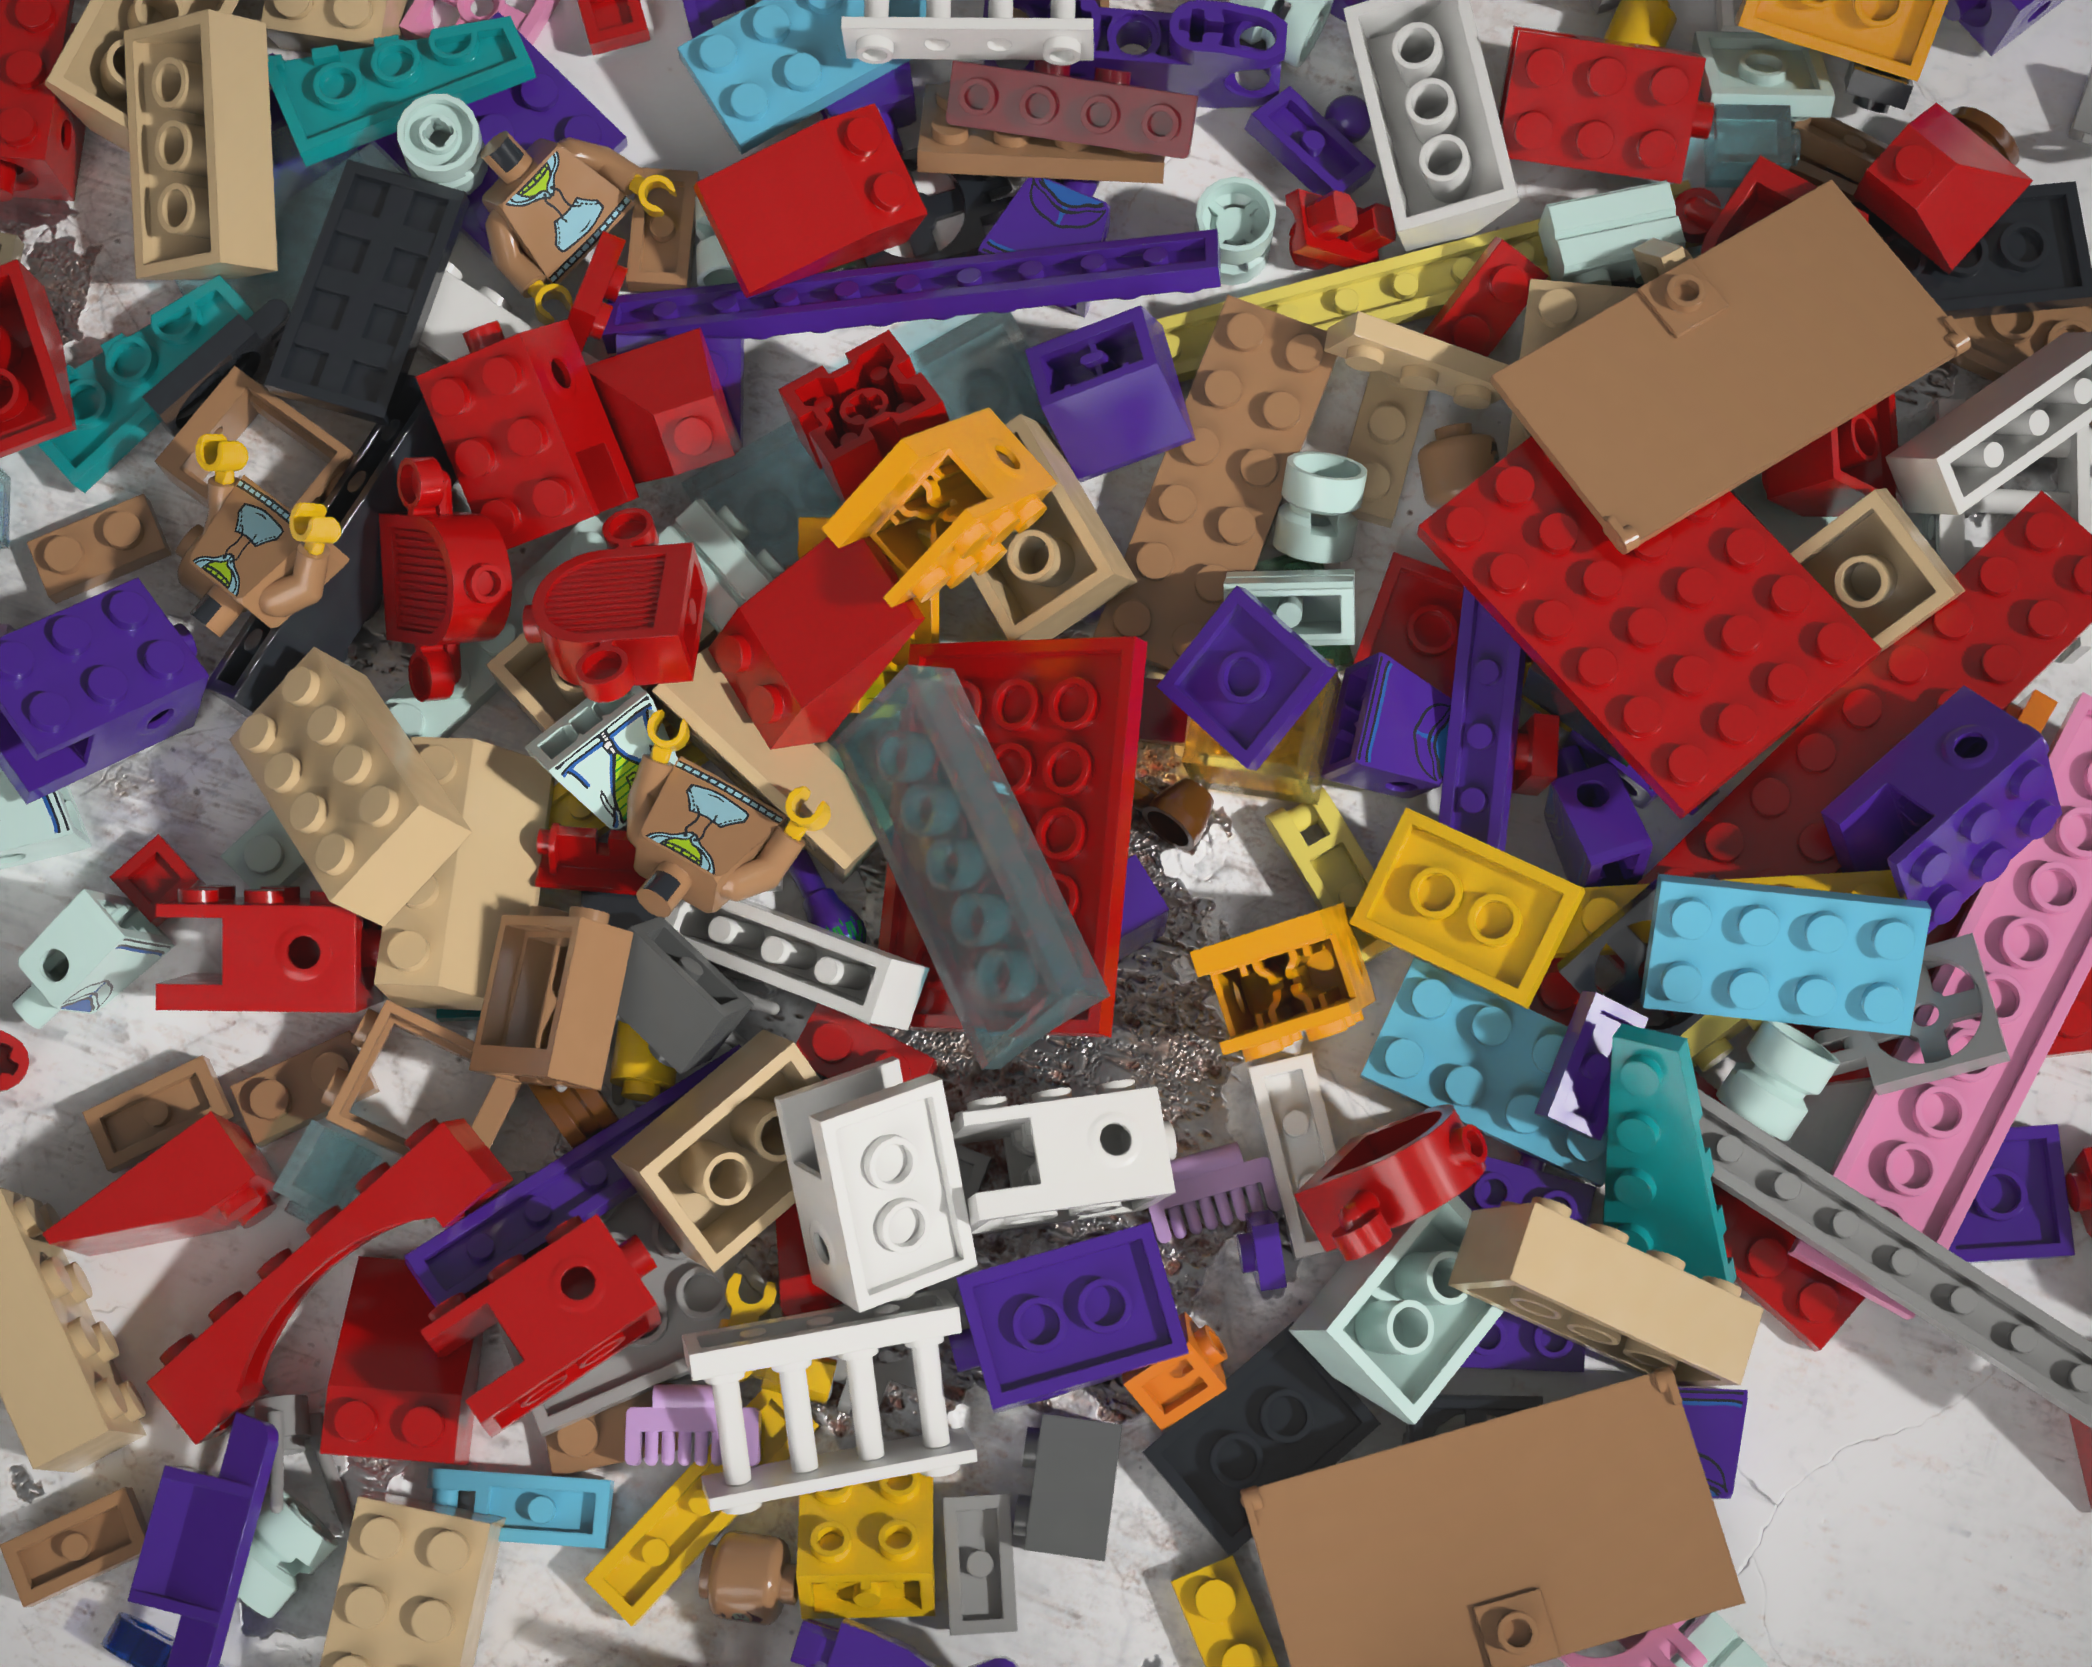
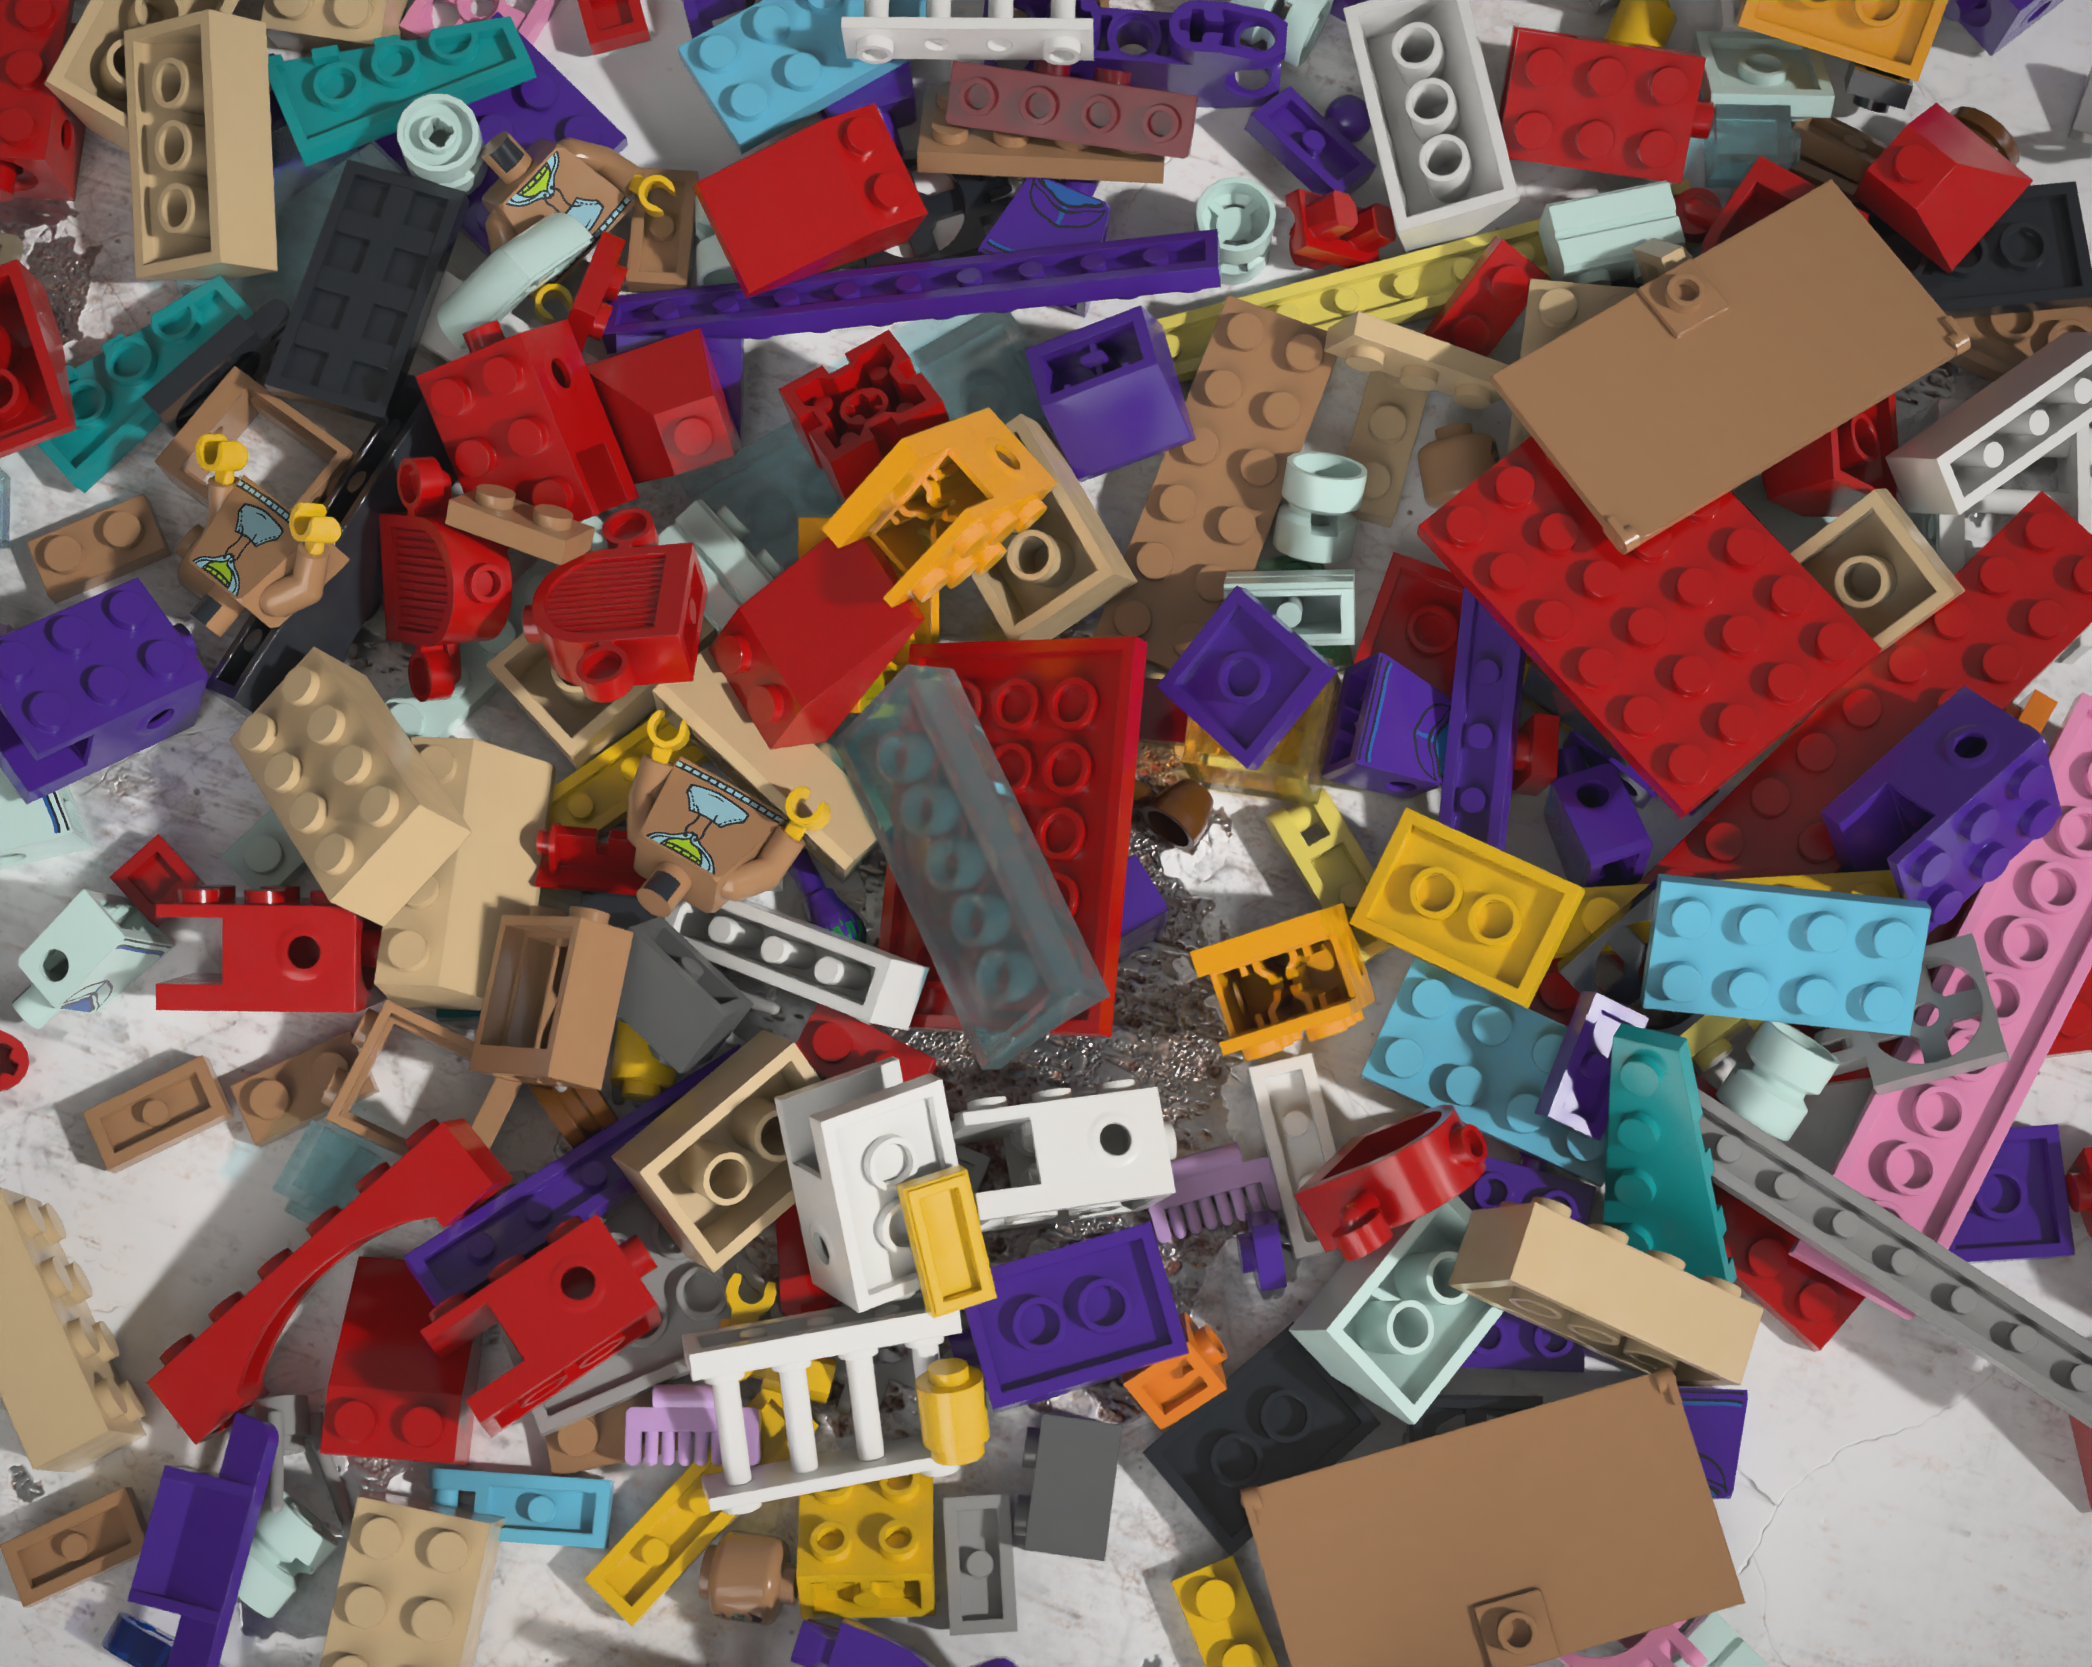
(187, 1188): red slope -> none
(512, 275): none -> light aqua brick
(536, 530): none -> medium nougat plate
(599, 751): light aqua torso -> none
(946, 1241): none -> yellow tile
(953, 1411): none -> yellow brick

